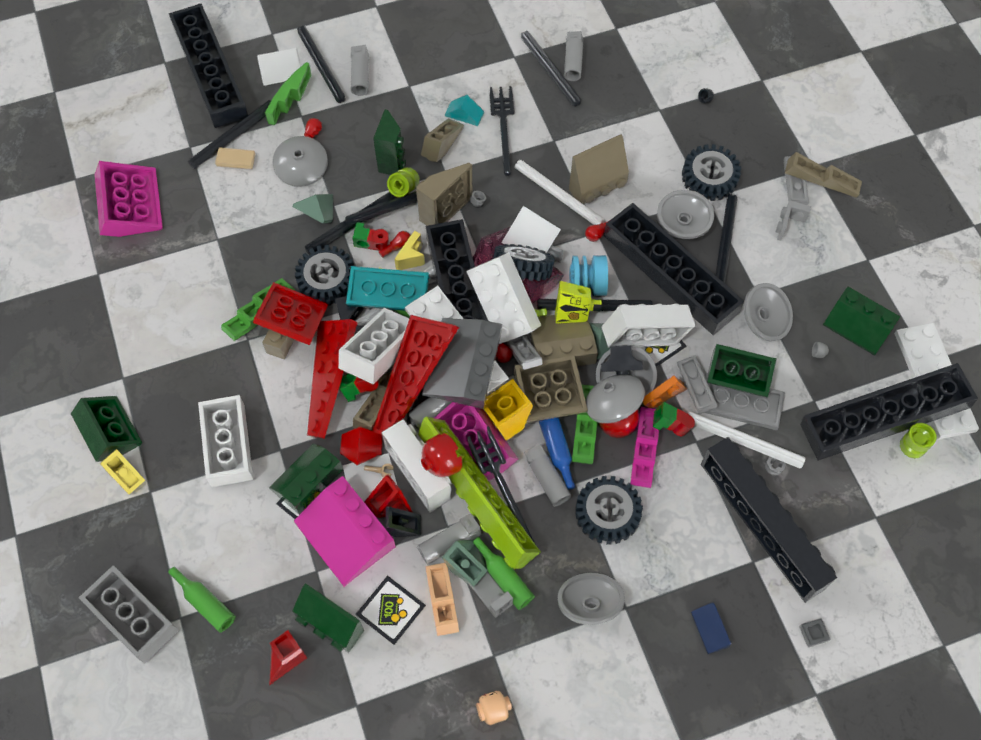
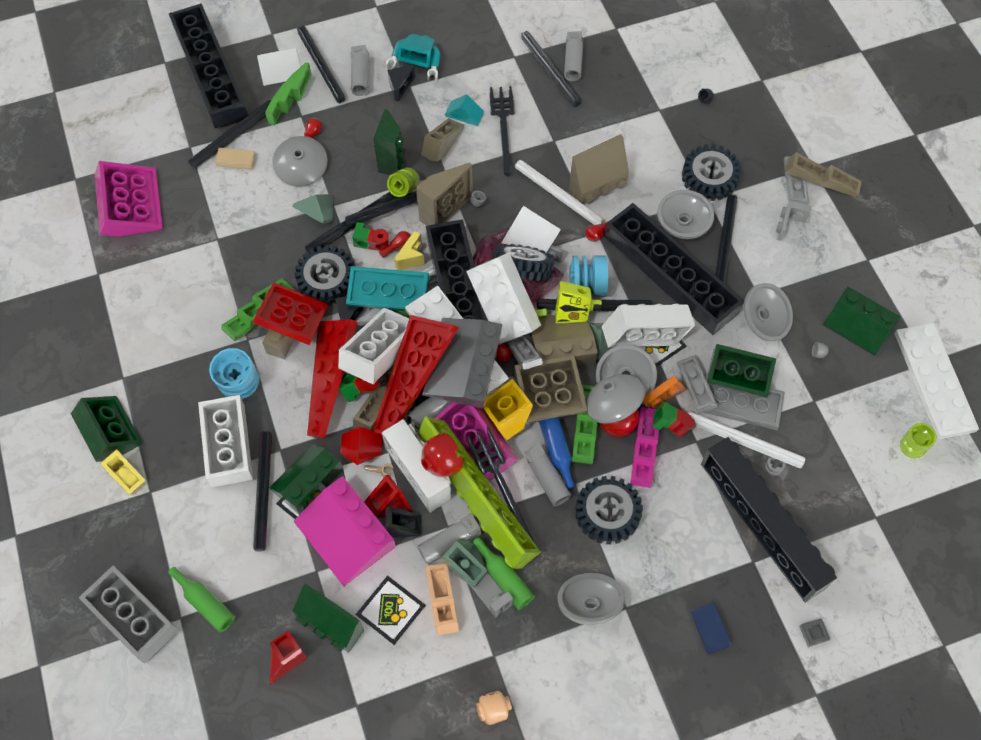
(234, 373): none -> medium azure wheel
(262, 491): none -> black axle
(400, 80): none -> black slope
(417, 51): none -> teal torso
(621, 361): black brick -> none
(888, 411): black brick -> none

